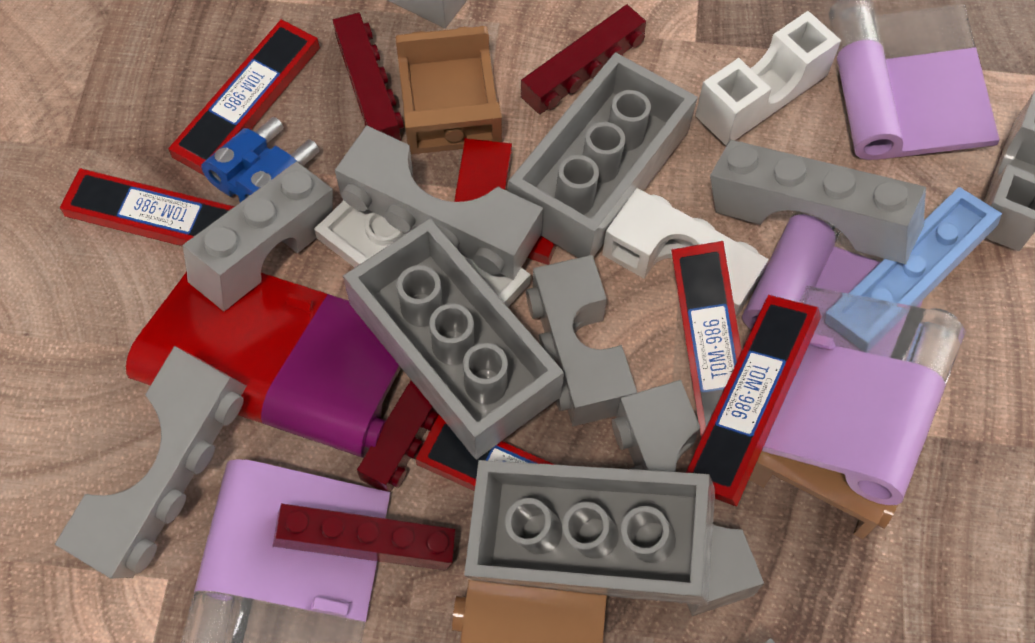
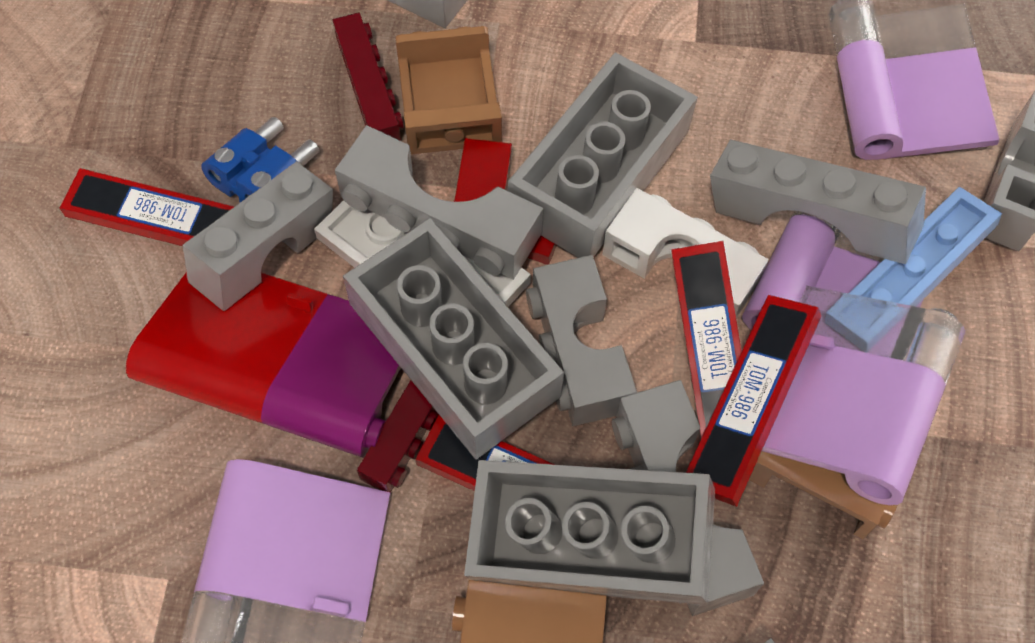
(120, 529): light grey arch -> none
(246, 94): tile -> none
(363, 537): dark red piece -> none
(582, 59): dark red piece -> none
(745, 96): white arch -> none

